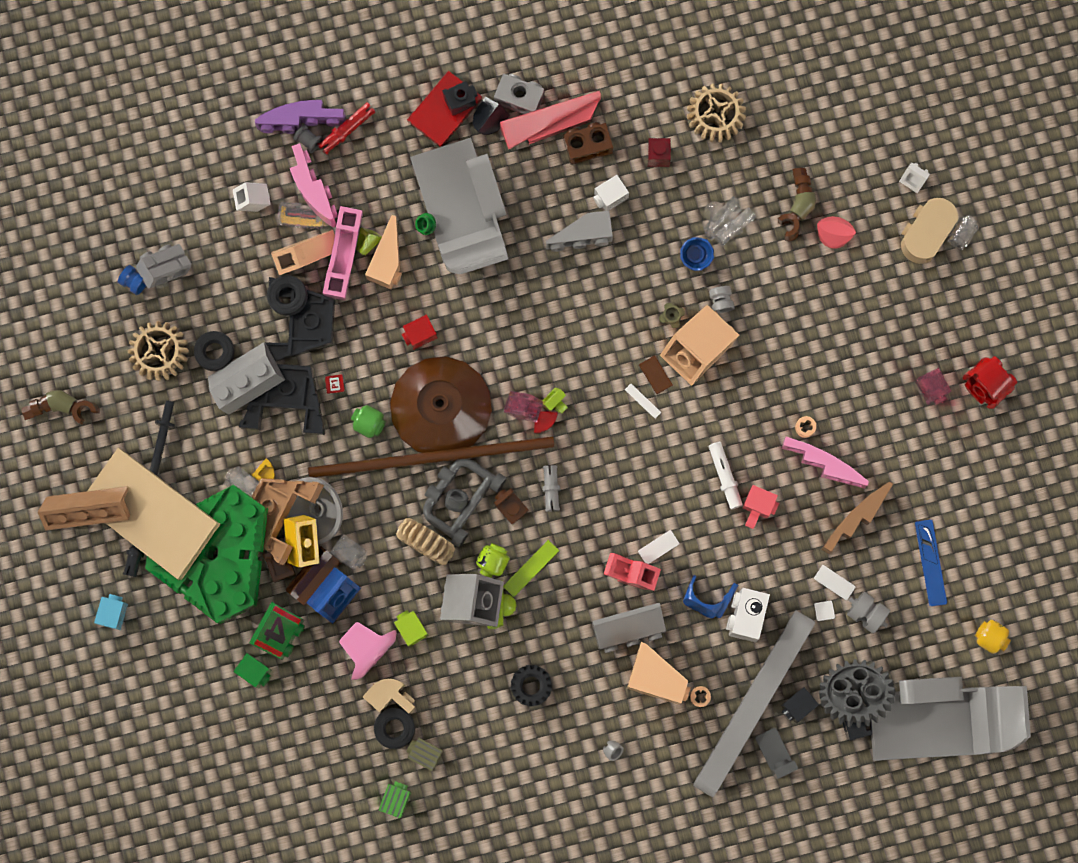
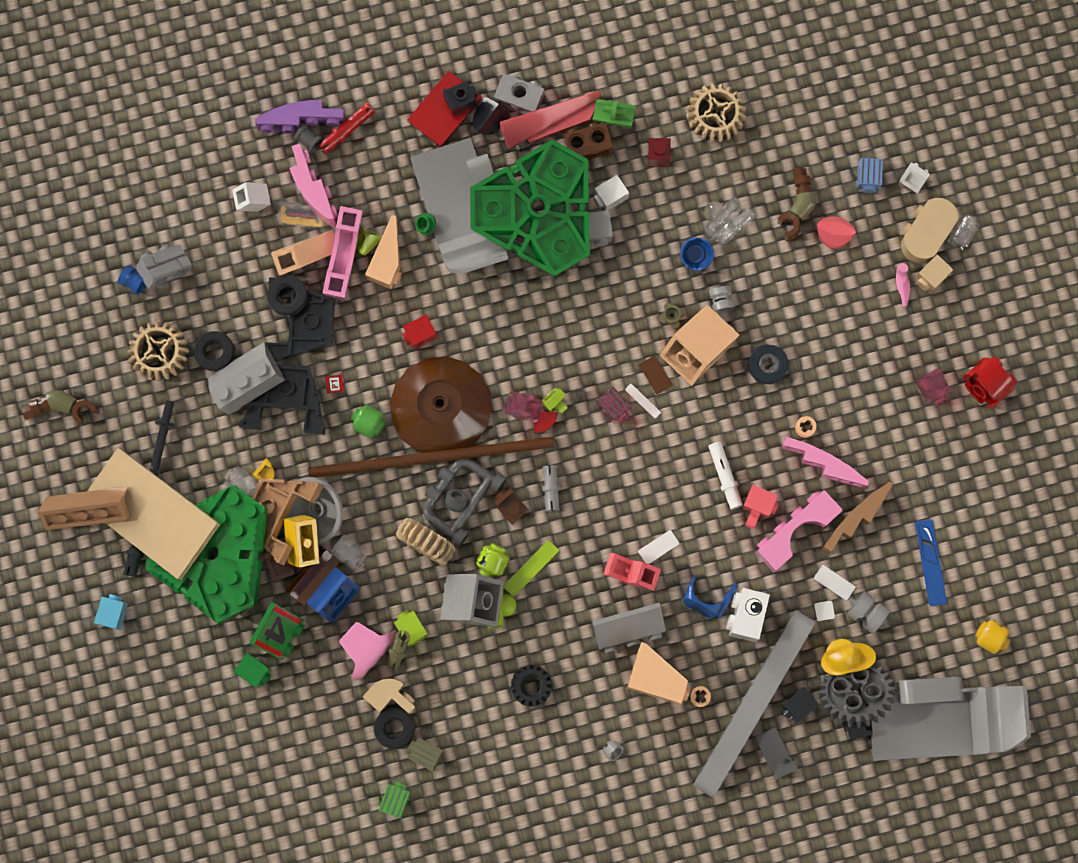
(398, 649): none -> olive pin
(504, 208): none -> green plate
(614, 113): none -> bright green hips
(614, 406): none -> clear pink brick
(758, 369): none -> black bush
(819, 511): none -> bright pink arch
(847, 657): none -> yellow piece
(869, 175): none -> medium blue brick
(903, 283): none -> bright pink bar
(933, 274): none -> tan brick

